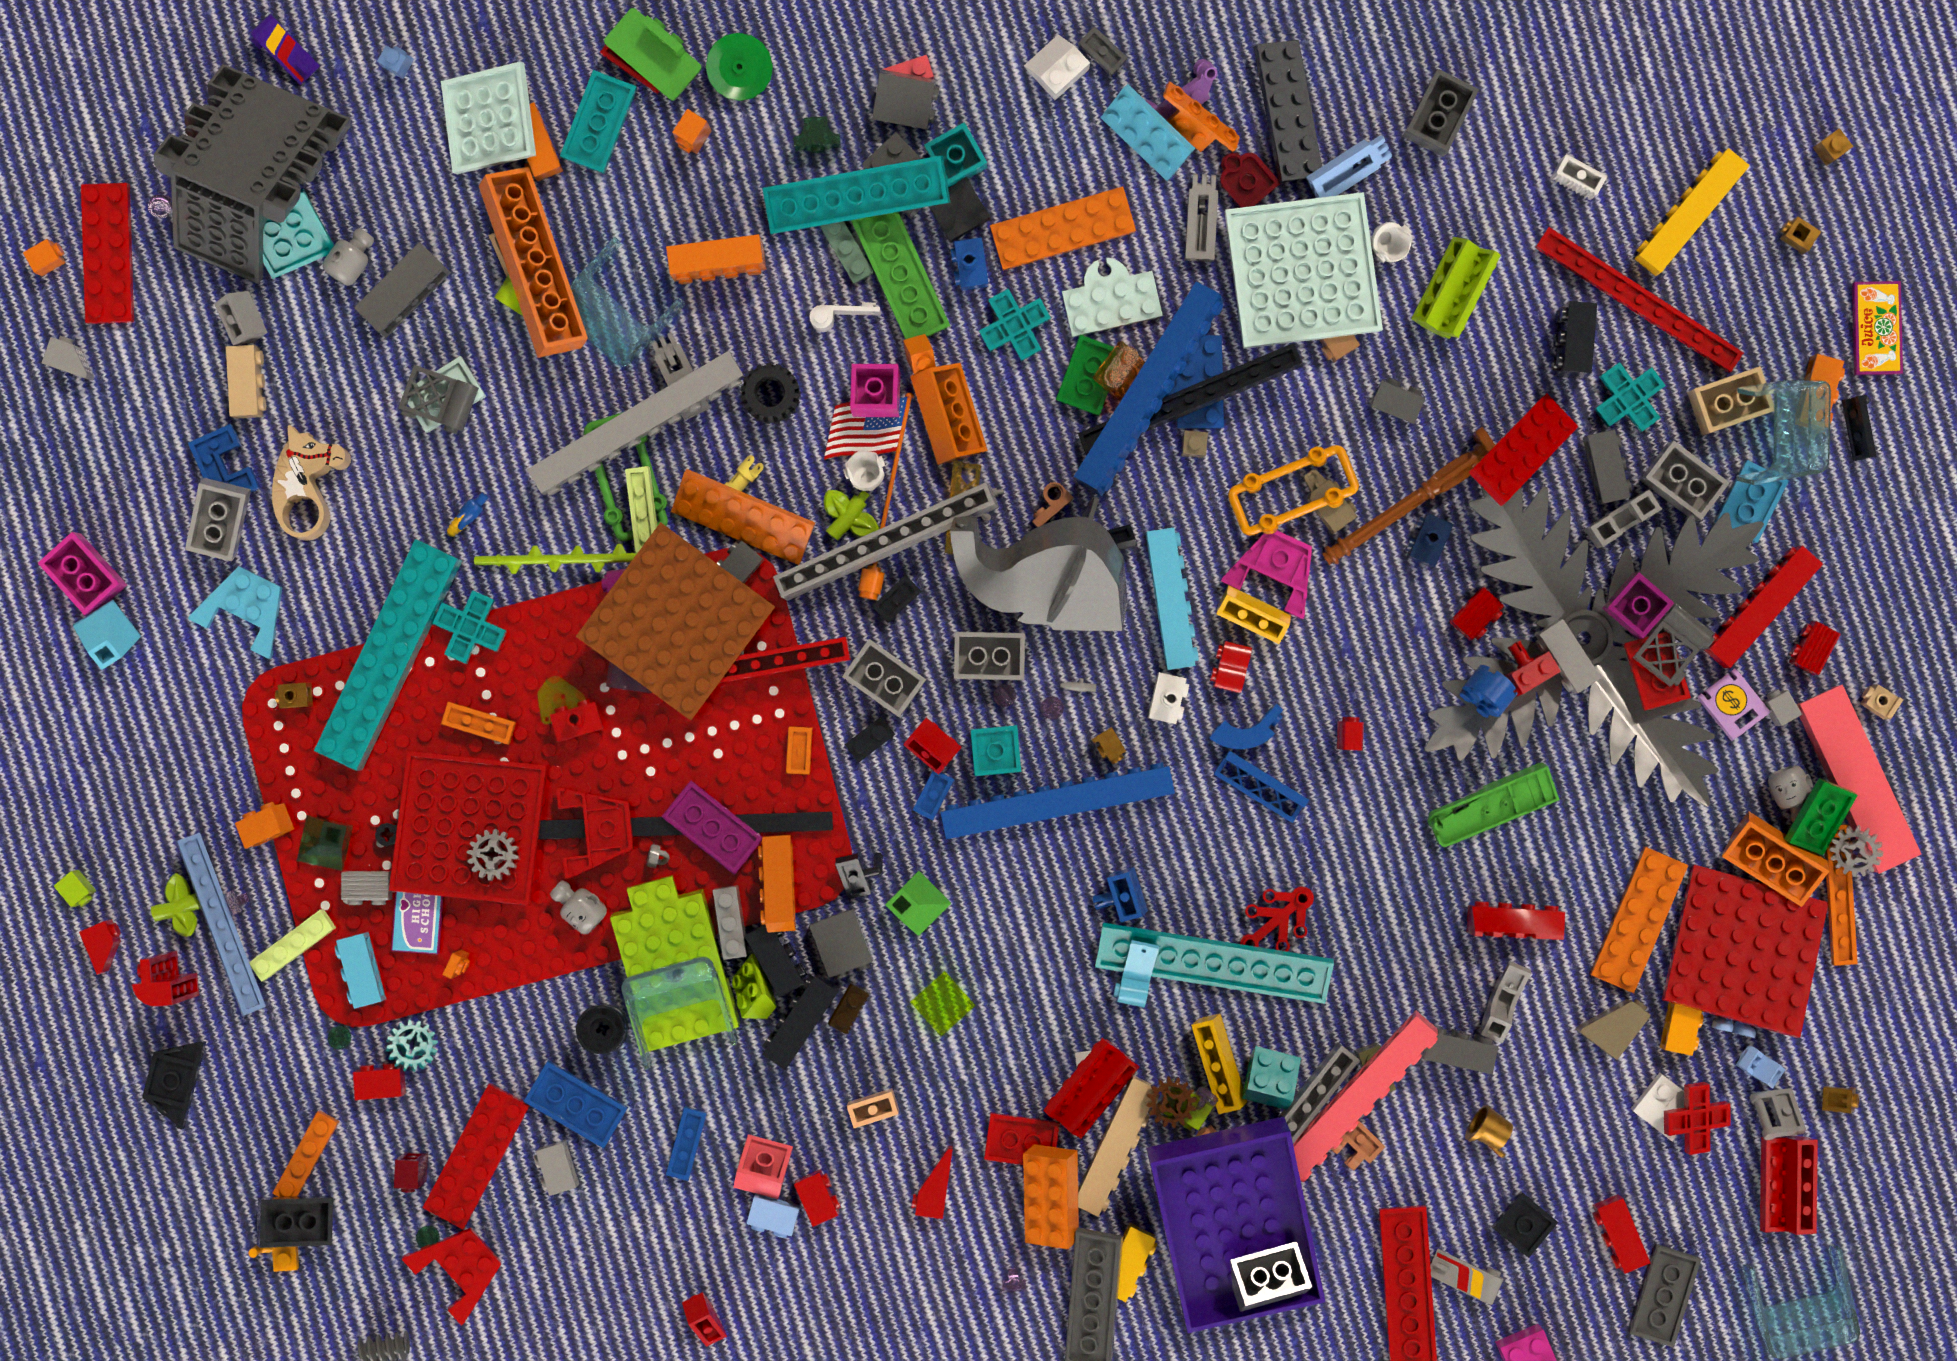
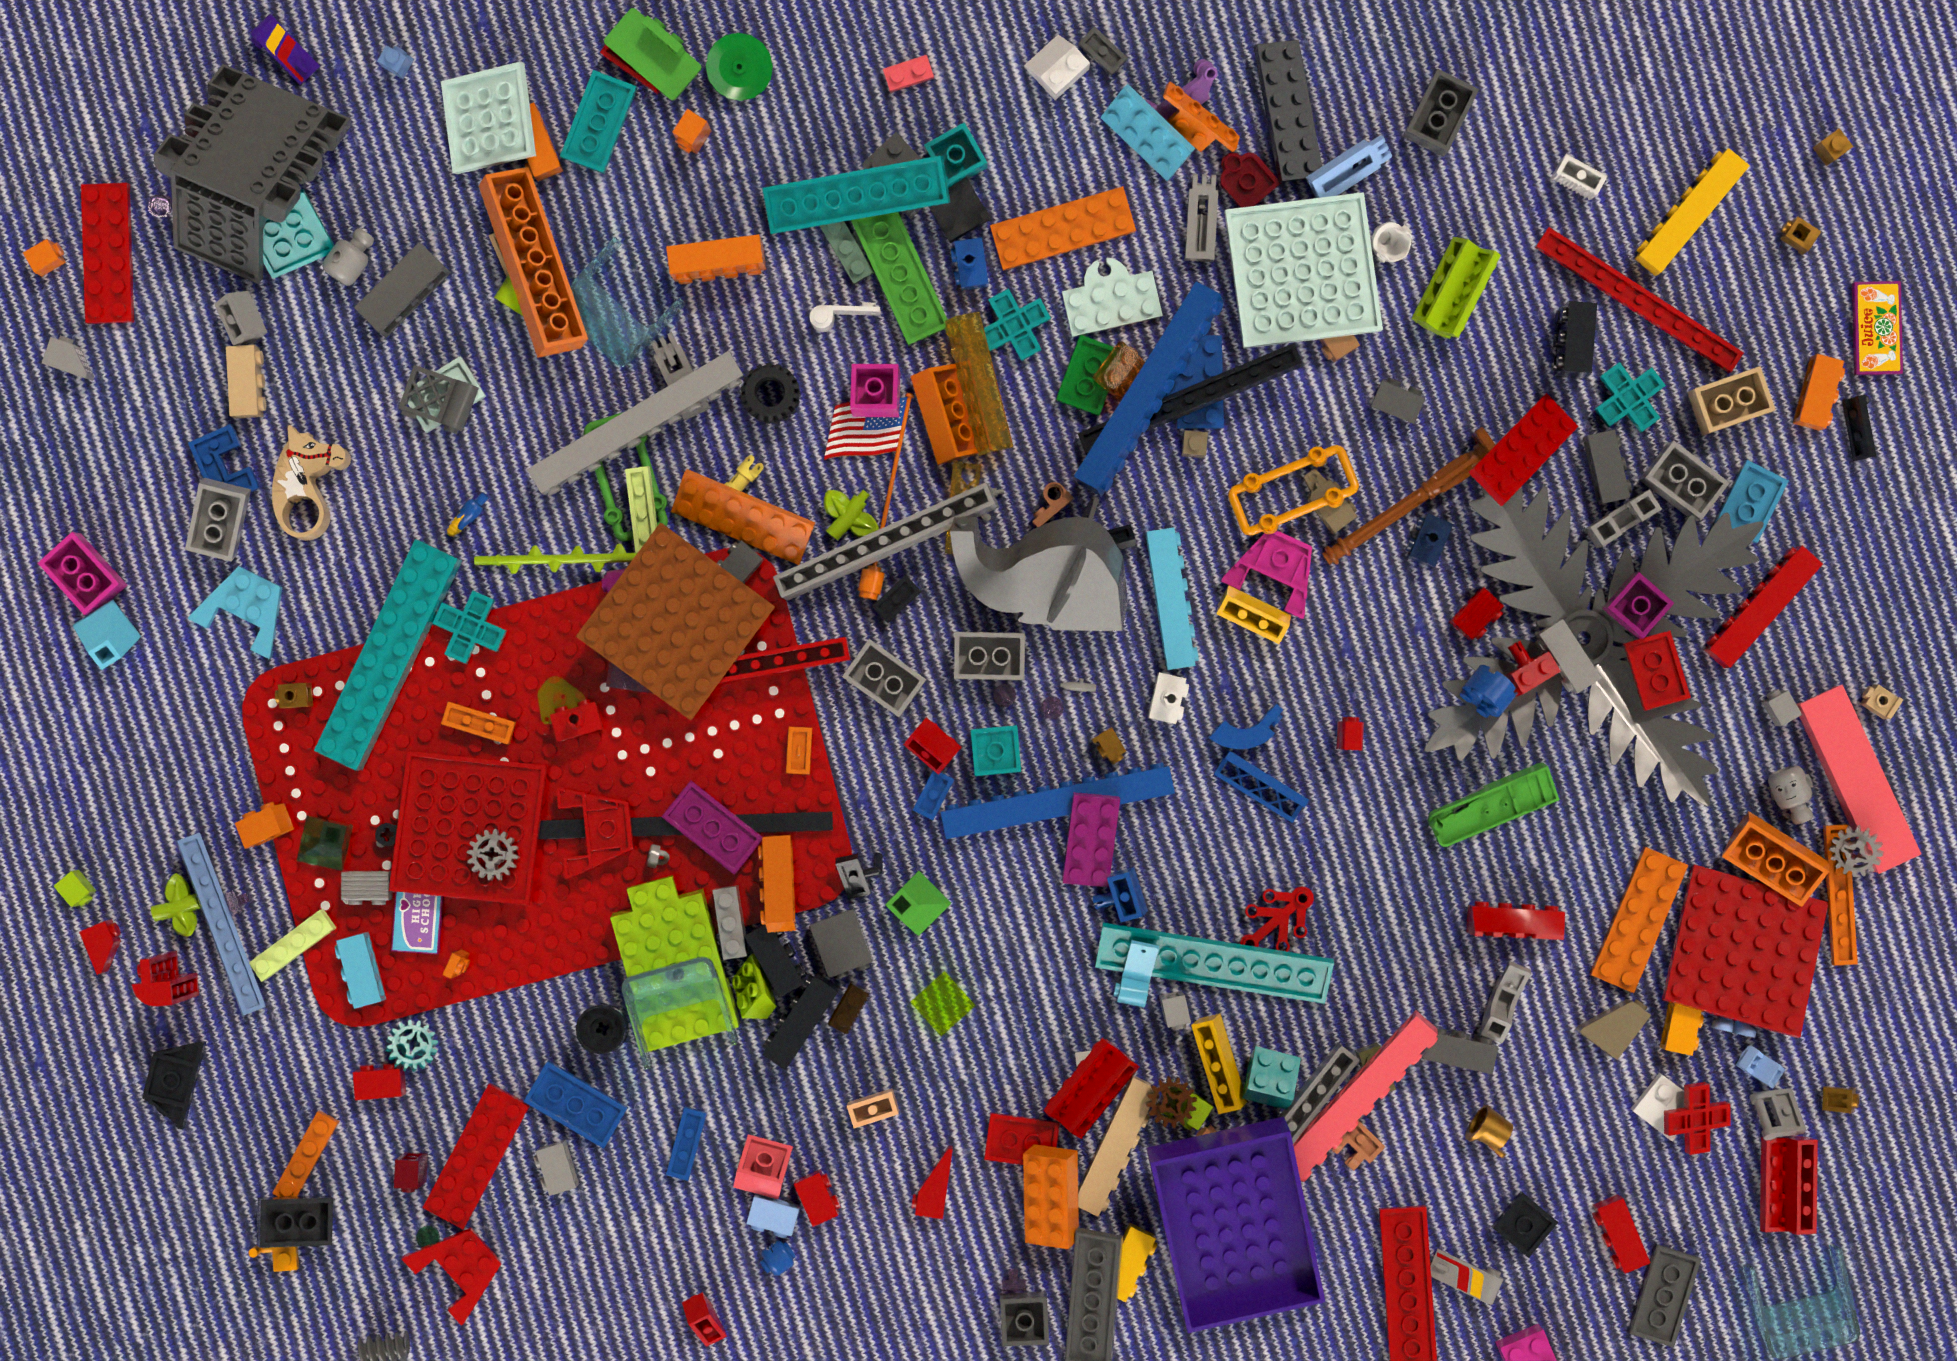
(339, 1037): clear green plate -> none
(579, 908): light grey piece -> none
(777, 1258): none -> blue head
(816, 136): clear green brick -> none
(865, 470): white cap -> none
(870, 739): black plate -> none
(905, 99): dark grey brick -> none
(919, 353): orange brick -> none
(978, 383): none -> clear yellow brick
(1024, 1318): none -> dark grey brick
(1090, 839): none -> magenta plate
(1175, 1010): none -> light grey brick
(1205, 1097): tile -> none
(1231, 667): red brick -> none
(1269, 1276): dark grey slope -> none
(1687, 631): dark grey piece -> none
(1732, 700): lavender container -> none
(1799, 429): clear light blue windscreen -> none
(1813, 647): red brick -> none
(1821, 816): green plate -> none

